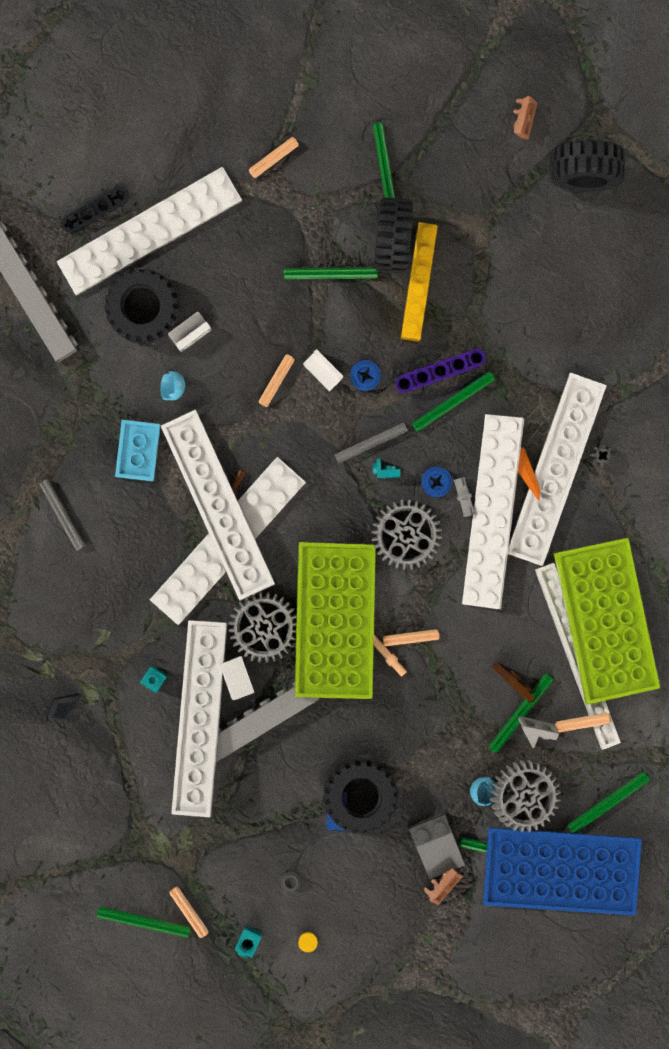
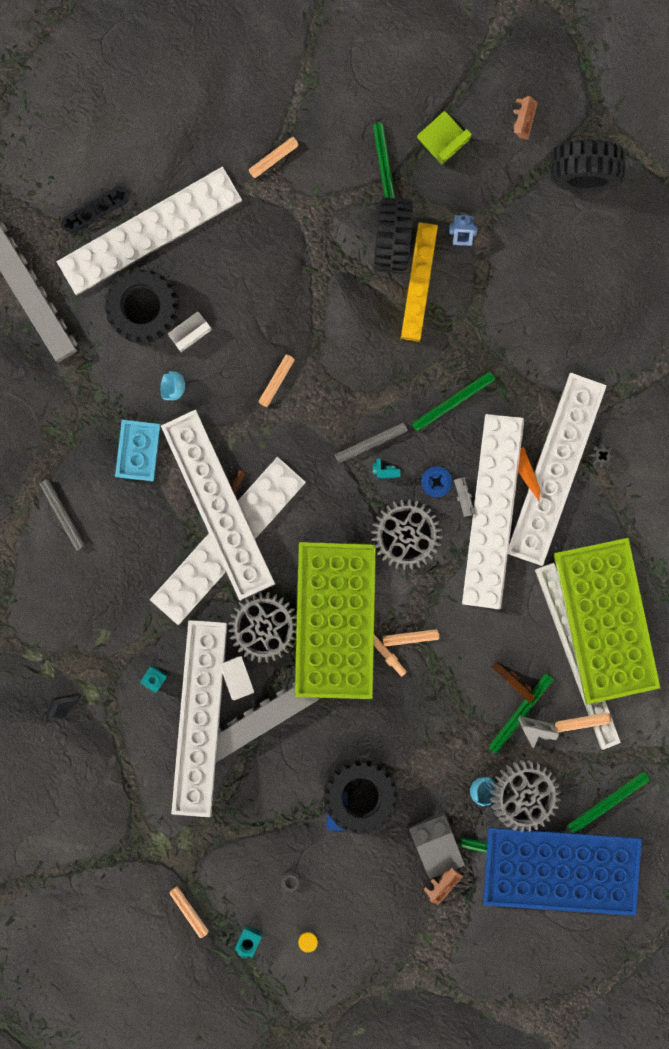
(144, 922): green axle -> none
(323, 370): white panel -> none
(330, 273): green axle -> none
(374, 372): blue gear -> none
(443, 137): none -> lime bracket
(447, 364): dark purple beam -> none
(463, 230): none -> medium blue brick

